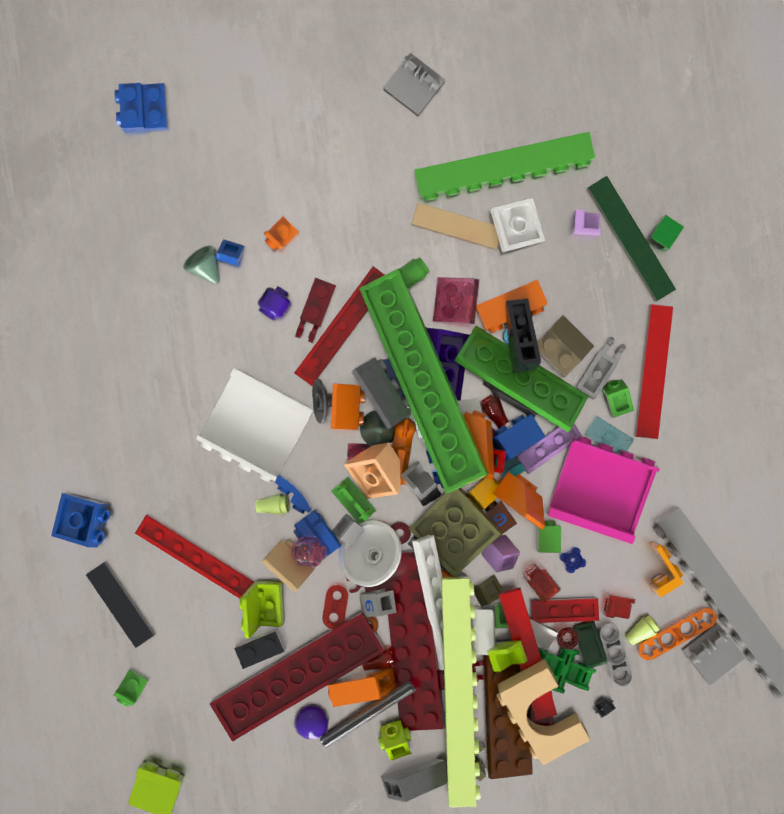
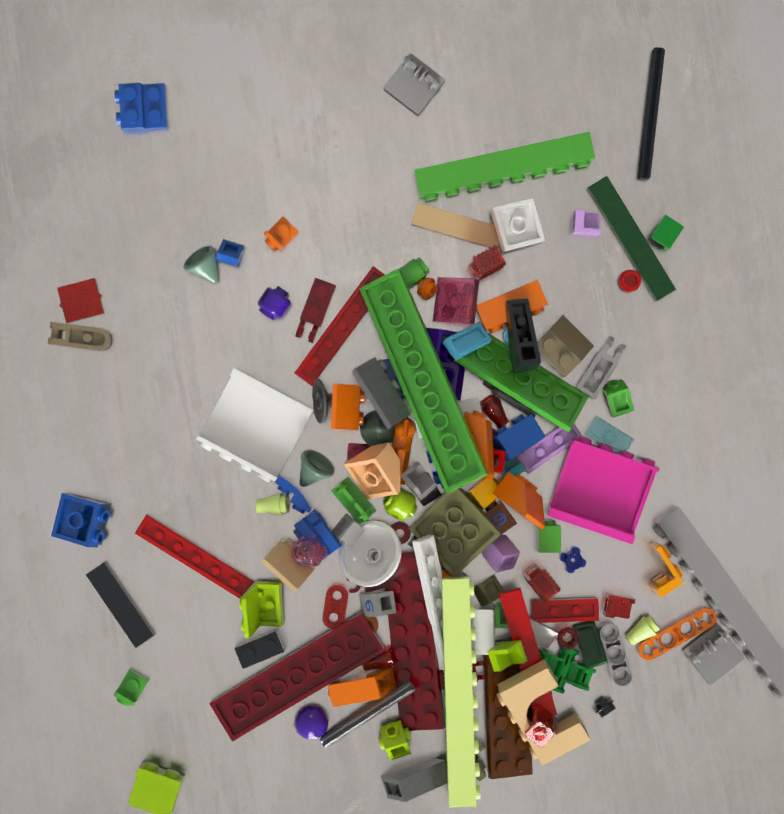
(79, 336): none -> dark tan plate
(80, 300): none -> clear red piece
(314, 468): none -> sand green hat
(400, 505): none -> lime head
(427, 288): none -> orange plate
(467, 341): none -> medium azure tile
(487, 263): none -> clear red brick
(542, 728): none -> clear red bracket
(630, 280): none -> red plate
(651, 113): none -> black axle
(654, 371): red tile -> none

